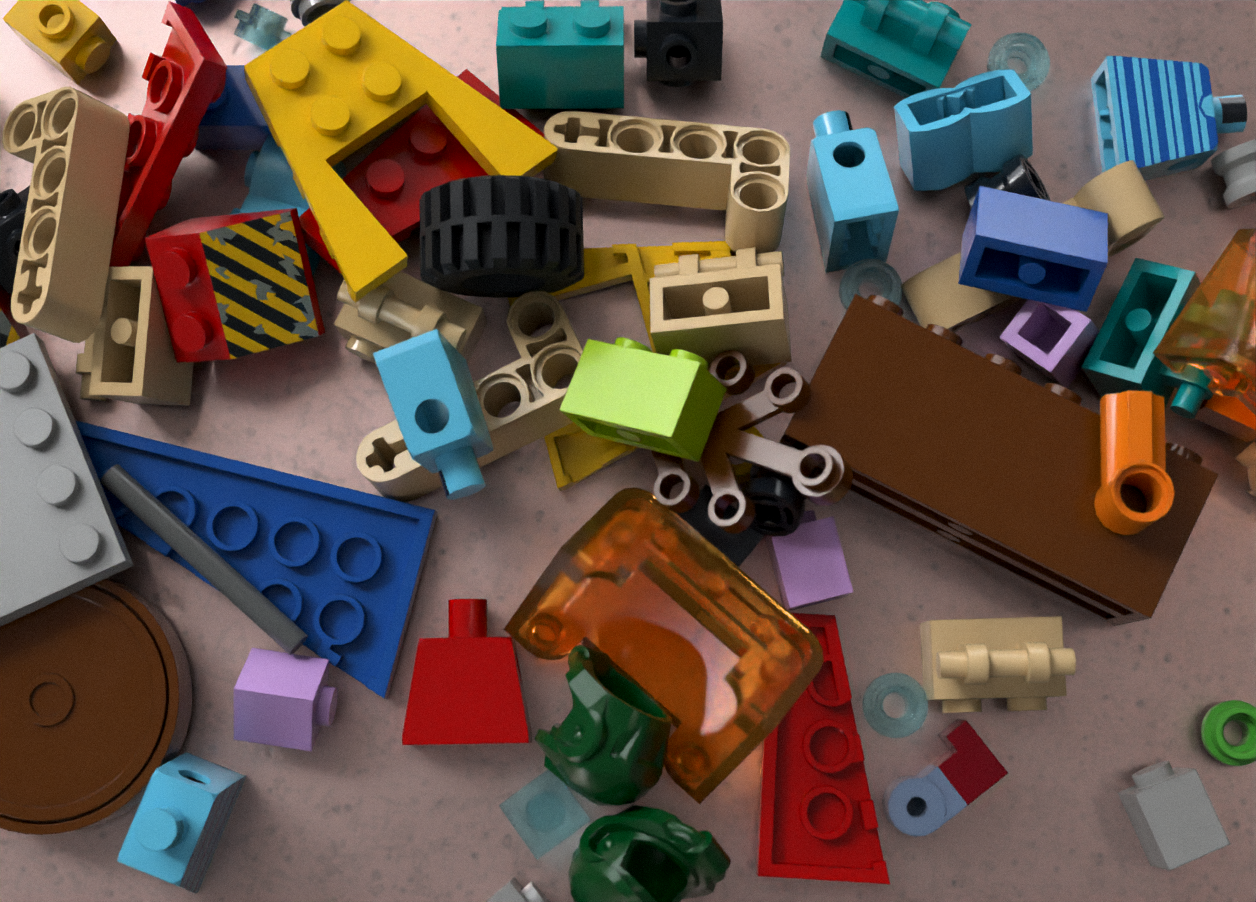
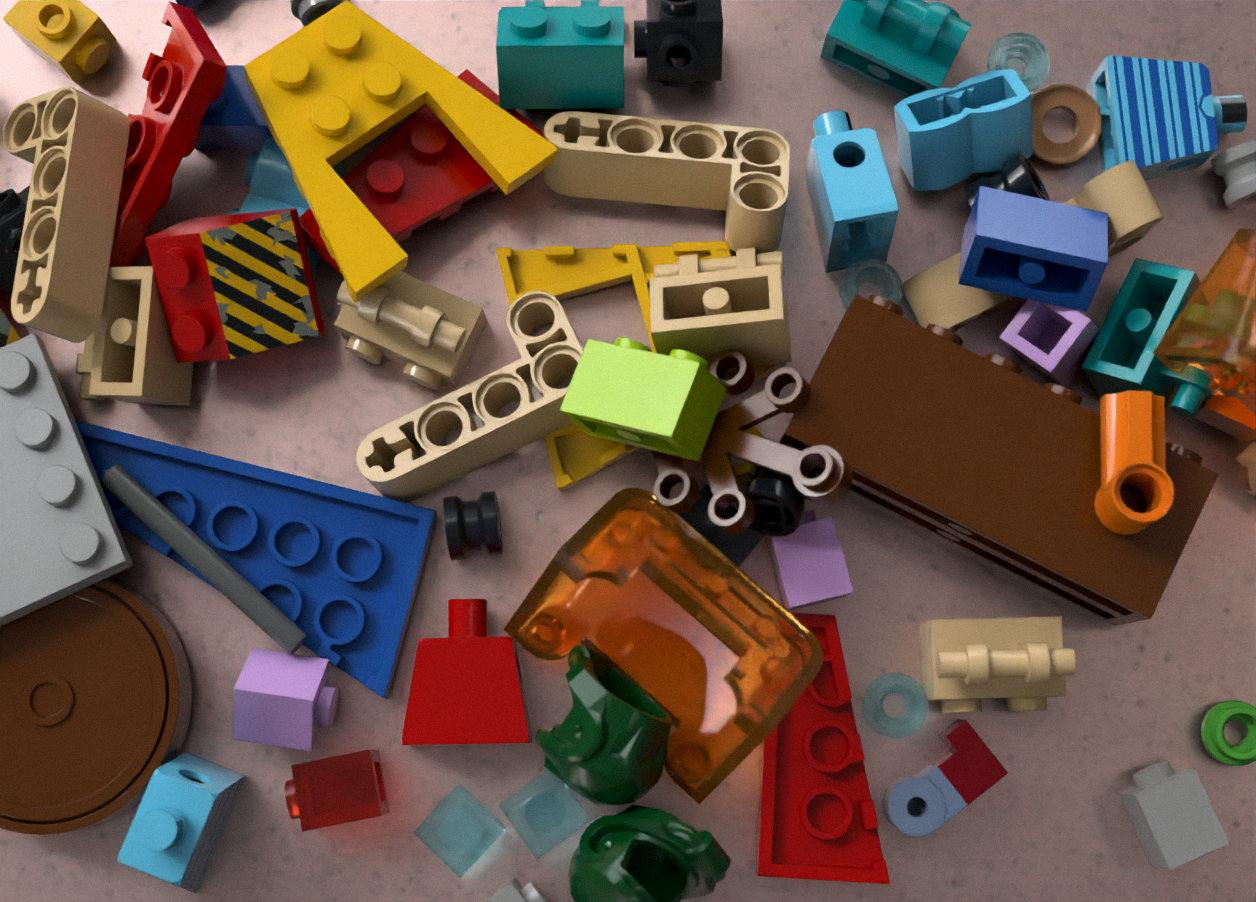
(261, 27): clear light blue plate -> none
(337, 790): none -> clear red brick
(437, 410): medium azure torso -> none
(460, 830): none -> clear light blue plate
(473, 525): none -> black wheel
(501, 236): black tyre -> none
(1086, 116): none -> medium nougat piece

